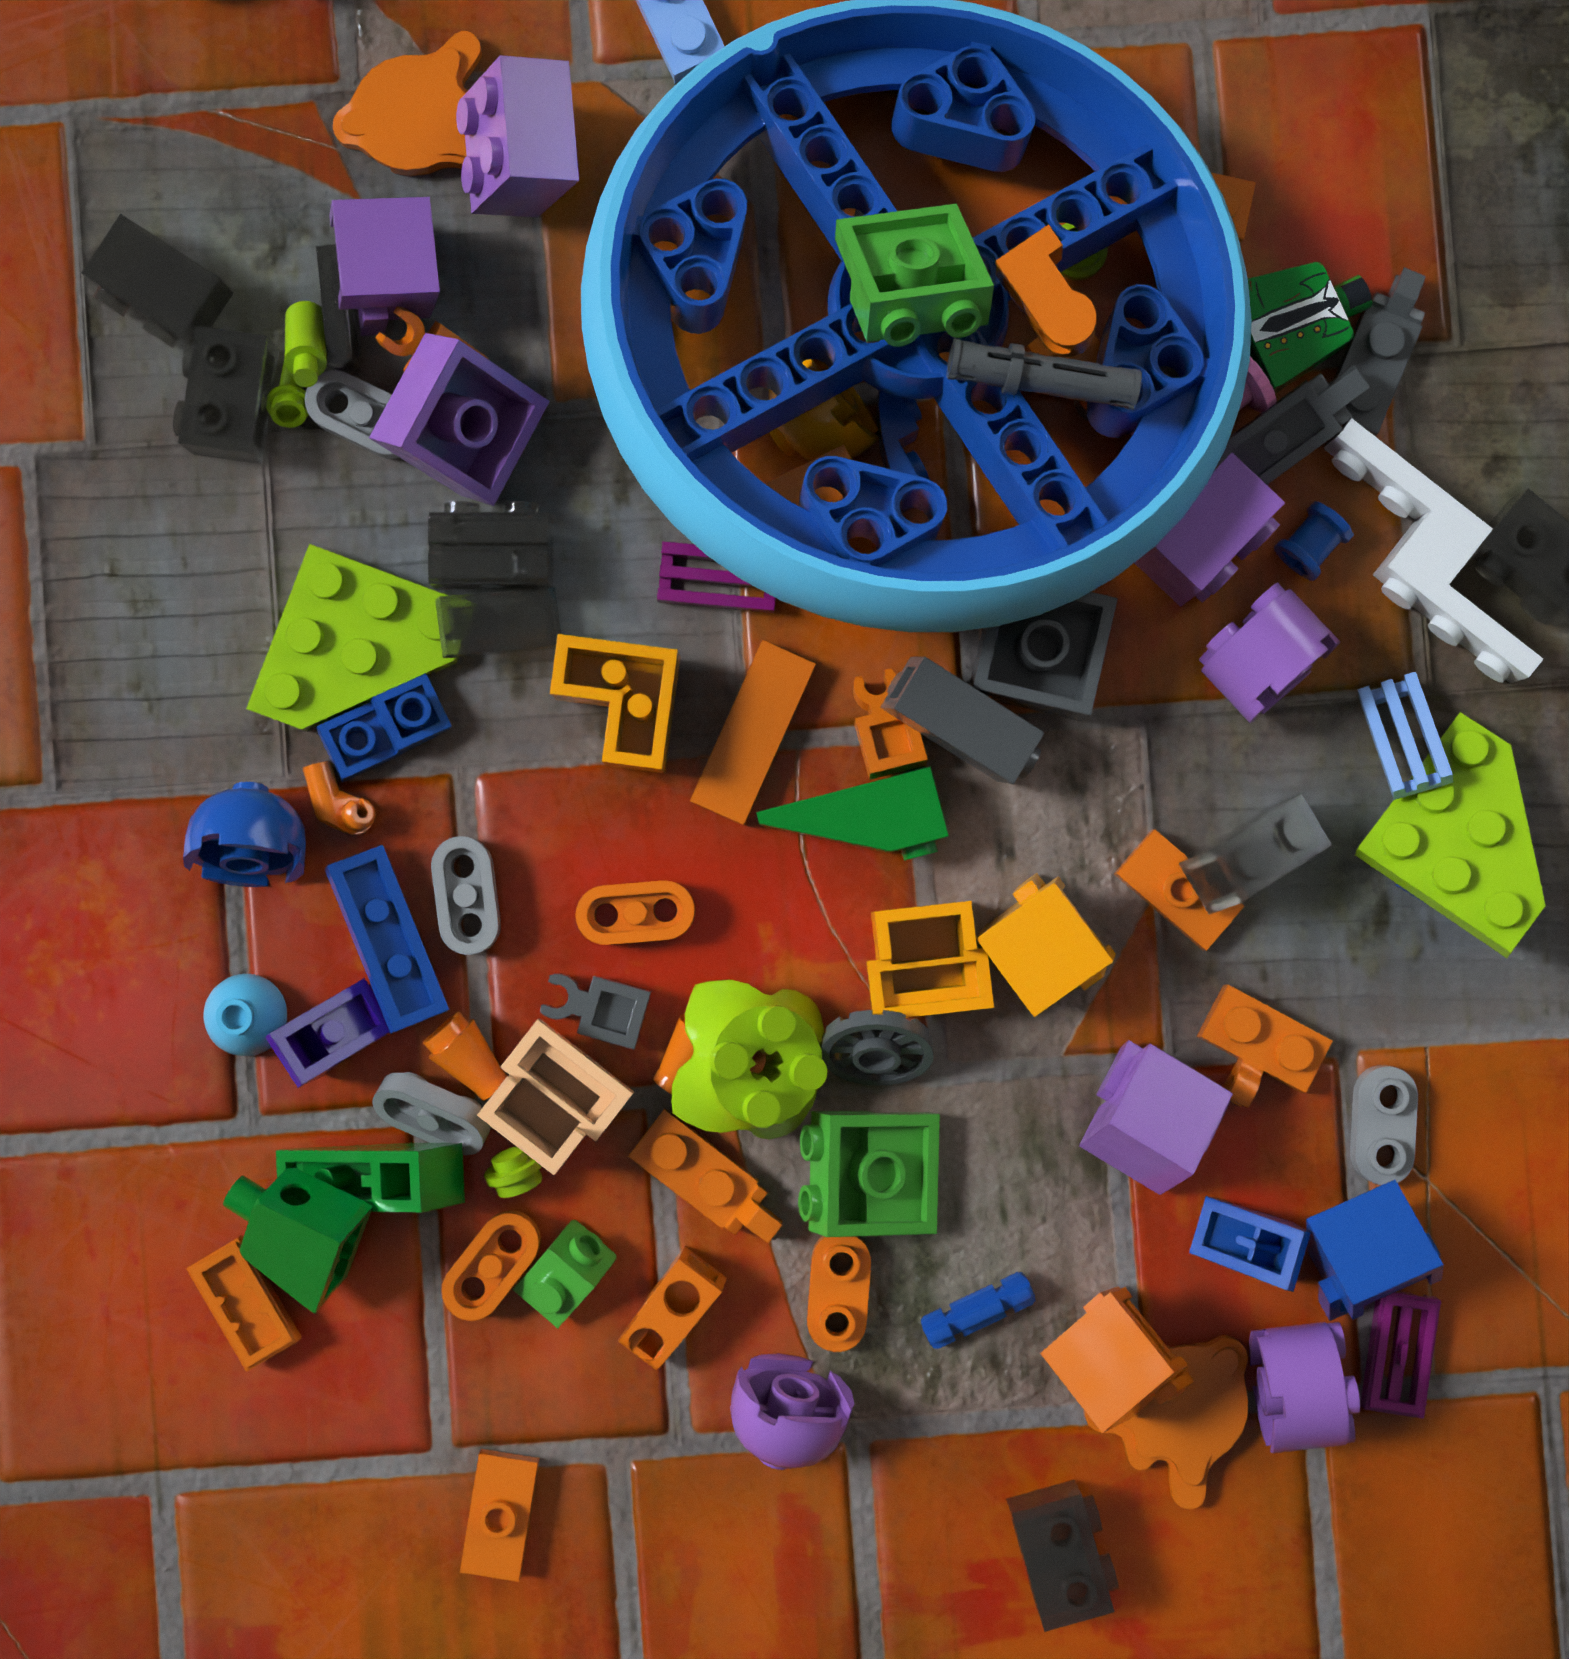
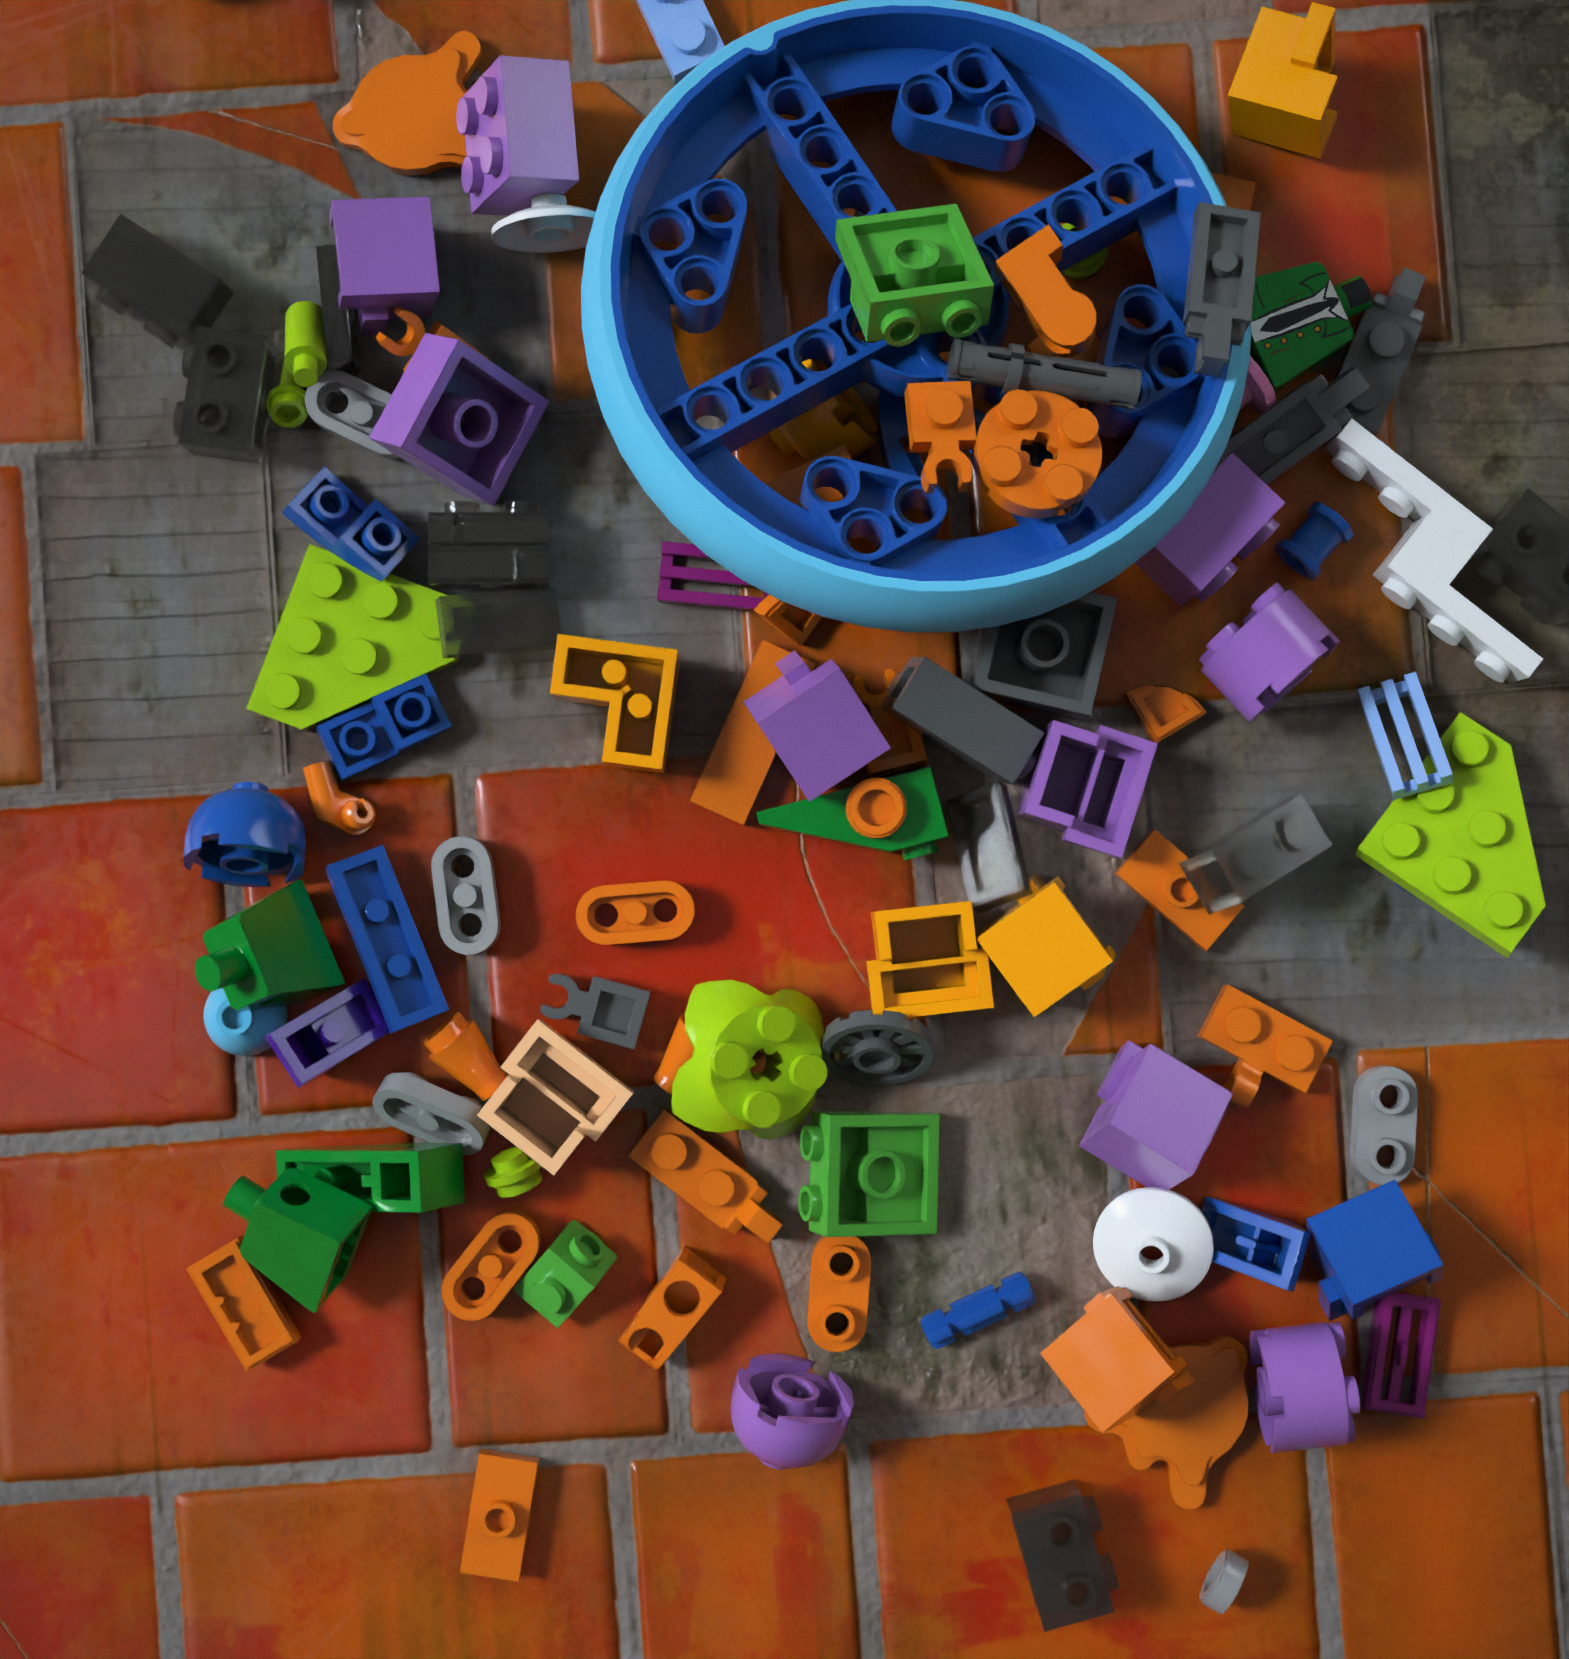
(270, 953): none -> green torso
(349, 528): none -> blue slope
(545, 226): none -> white dish
(788, 619): none -> orange tile
(816, 724): none -> medium lavender plate
(876, 808): none -> orange tile
(942, 424): none -> orange plate
(989, 847): none -> clear smoke tile
(1045, 419): none -> orange plate
(1087, 785): none -> medium lavender plate
(1153, 1219): none -> white dish
(1162, 710): none -> orange tile
(1220, 282): none -> dark grey hinge
(1223, 1581): none -> light grey tile
(1287, 81): none -> light orange plate

